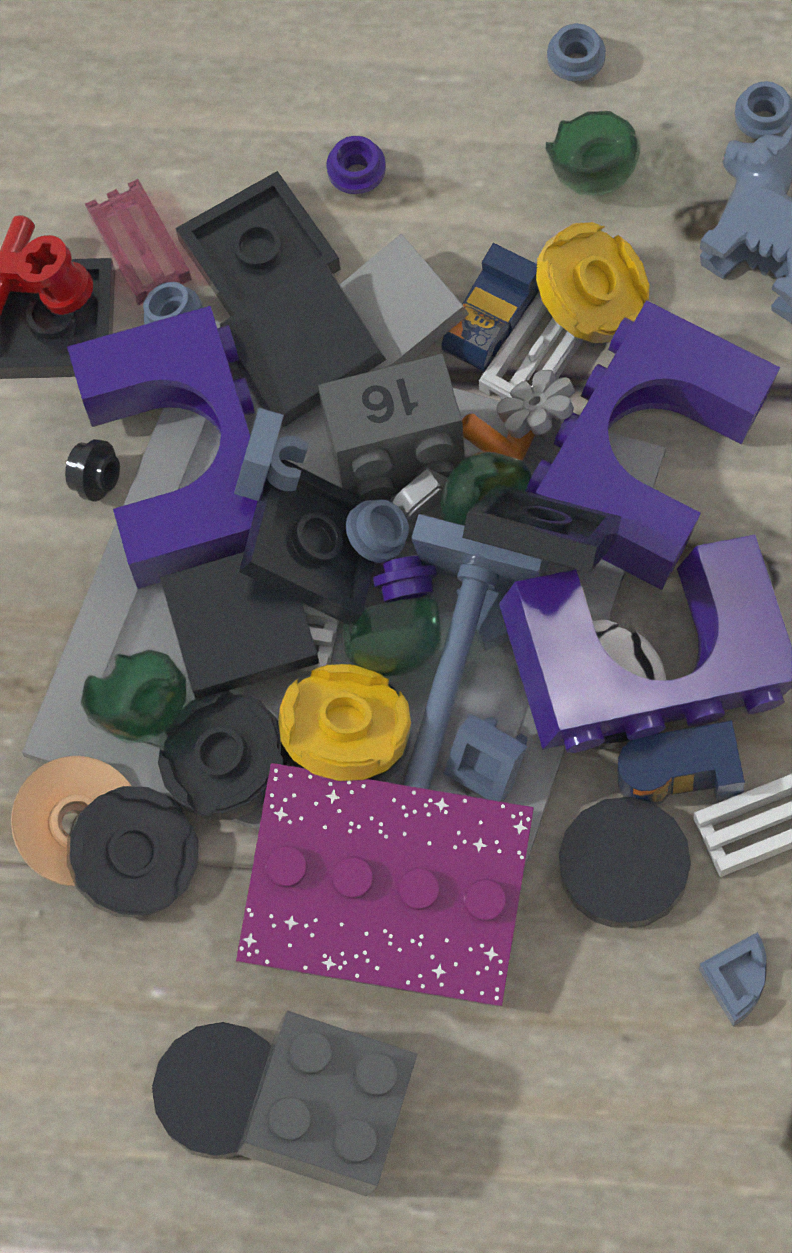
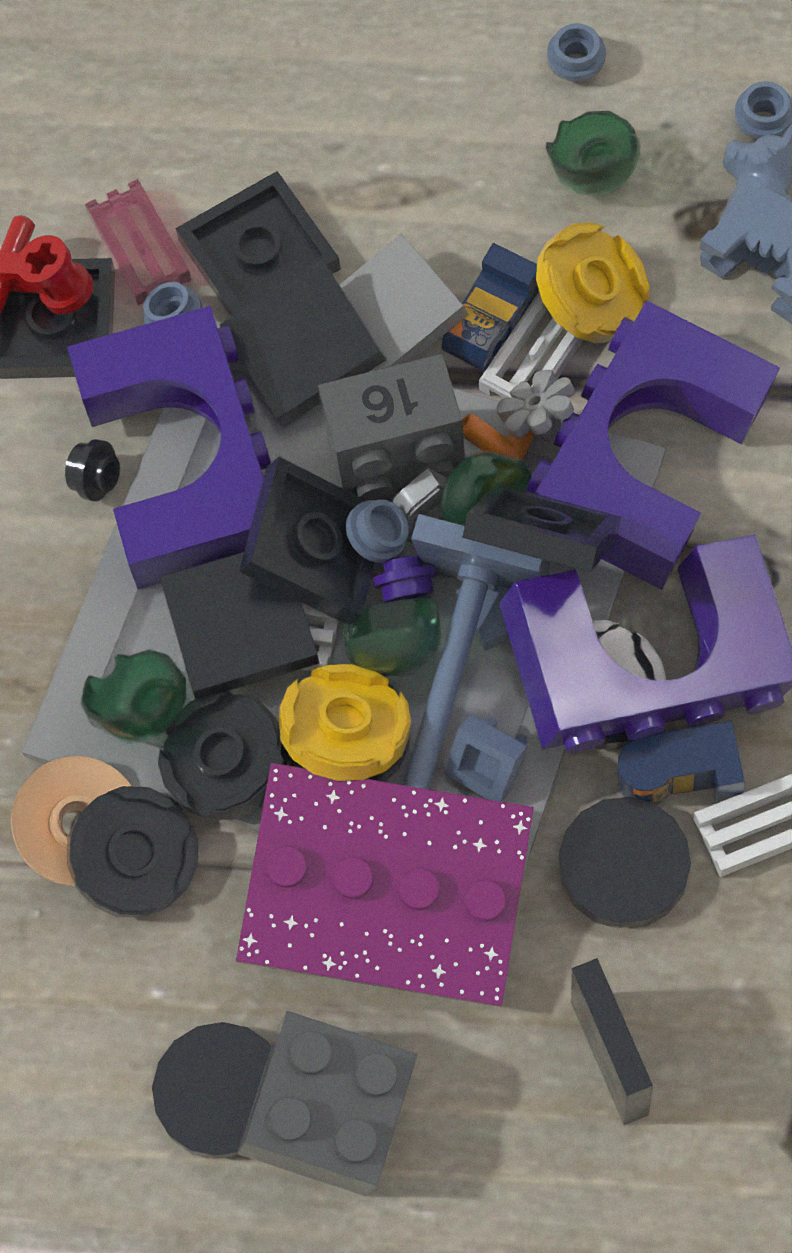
(265, 456): sand blue tile -> none
(356, 151): dark purple plate -> none
(611, 1041): none -> black tile
(737, 977): sand blue tile -> none

